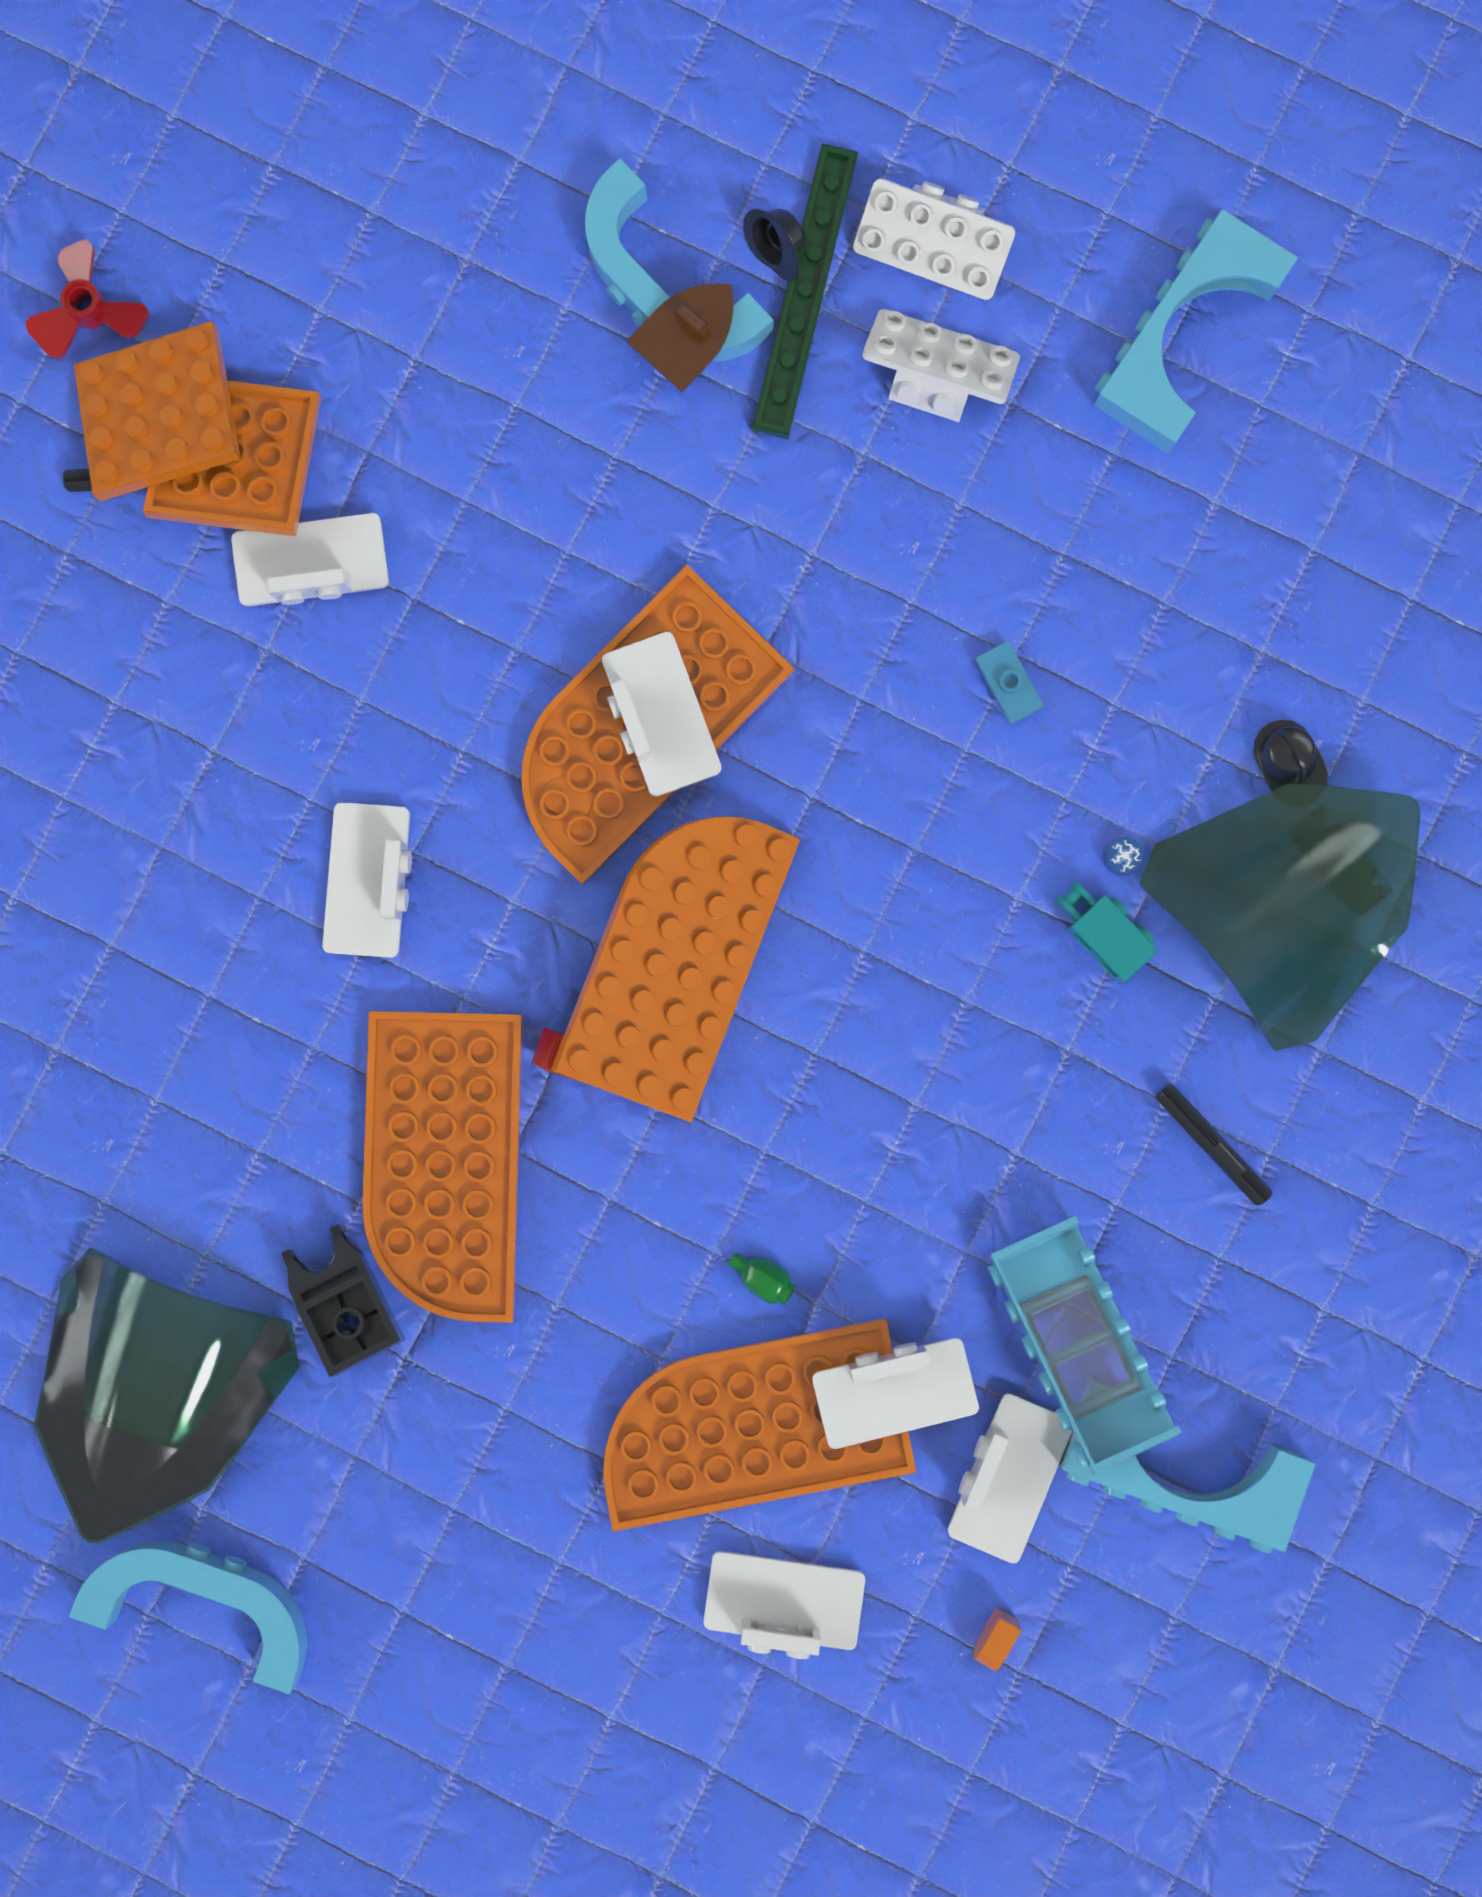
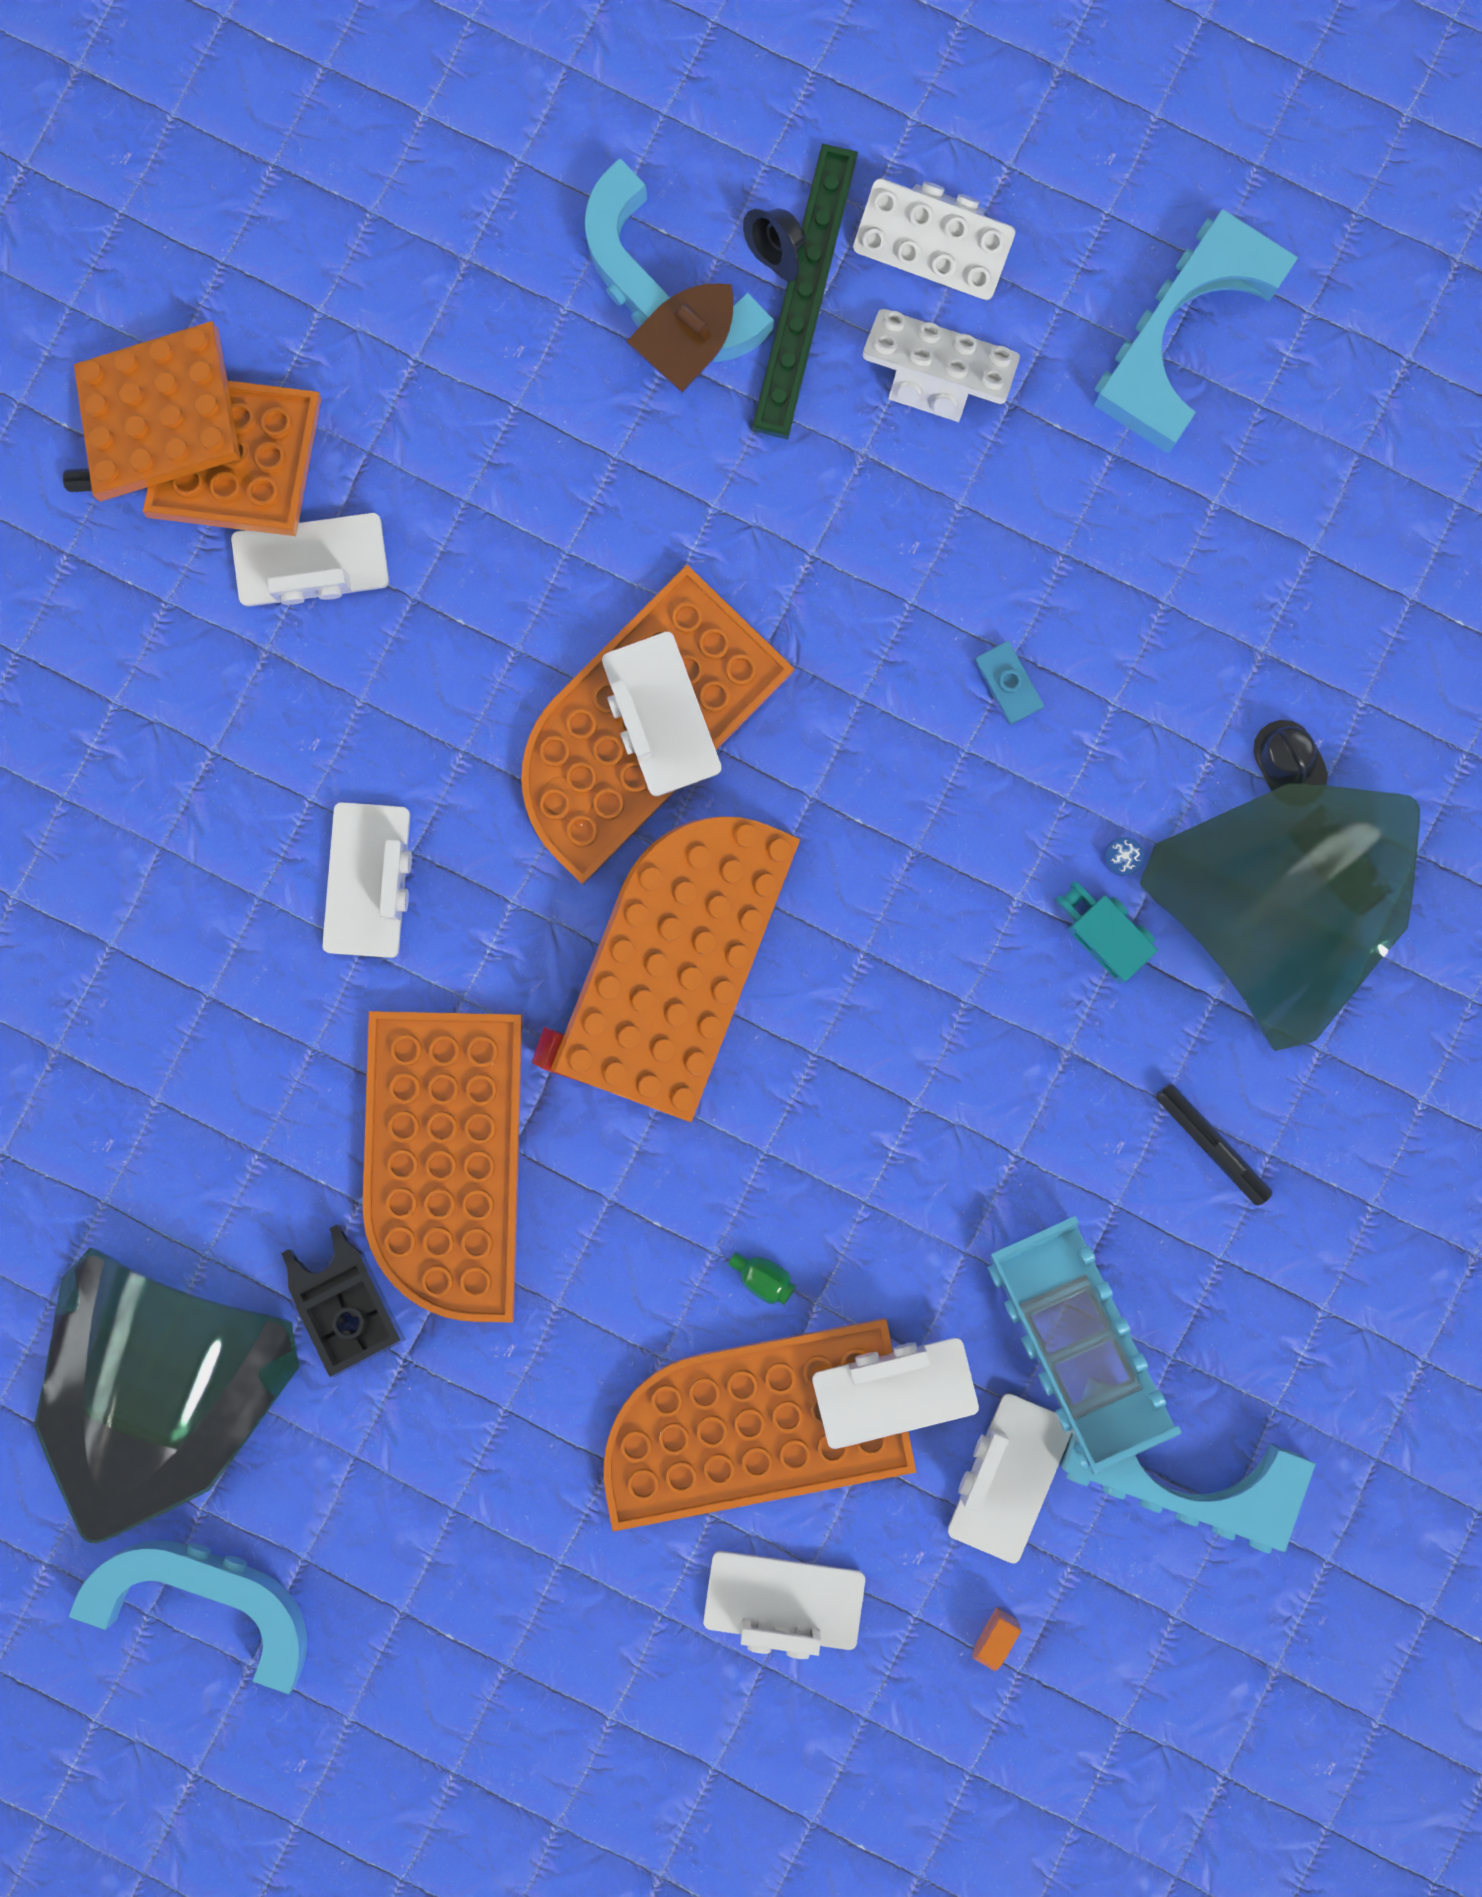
(57, 327): red piece -> none

